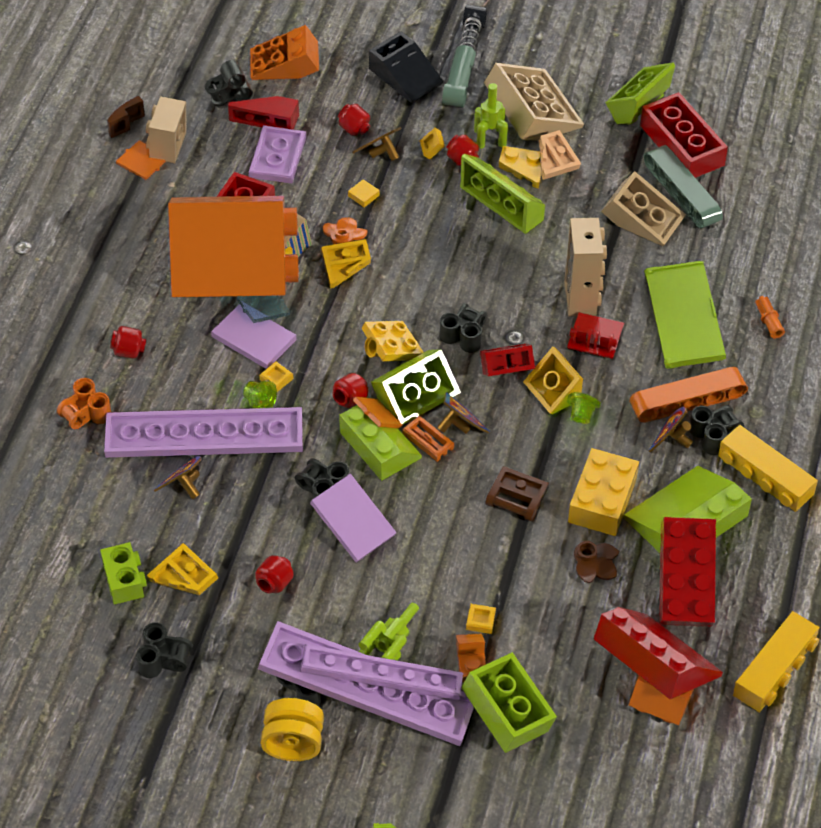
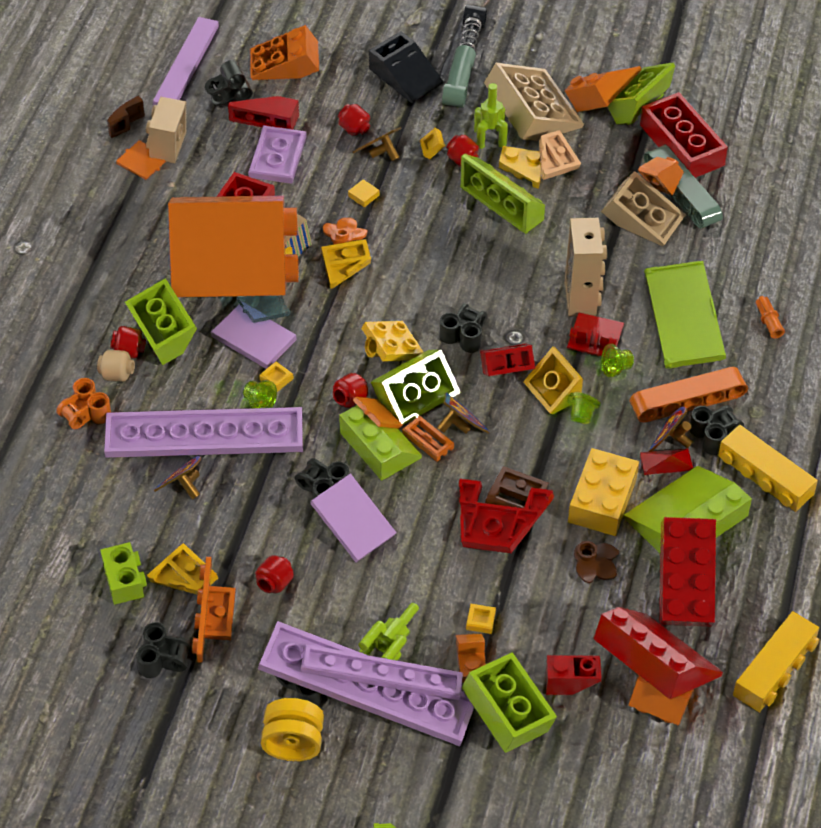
(115, 365): none -> tan head
(162, 320): none -> lime slope
(187, 59): none -> lavender tile
(216, 611): none -> orange bracket
(497, 526): none -> red wing
(571, 673): none -> red slope
(599, 89): none -> orange slope
(616, 360): none -> clear neon green piece
(662, 174): none -> orange slope
(666, 461): none -> red slope

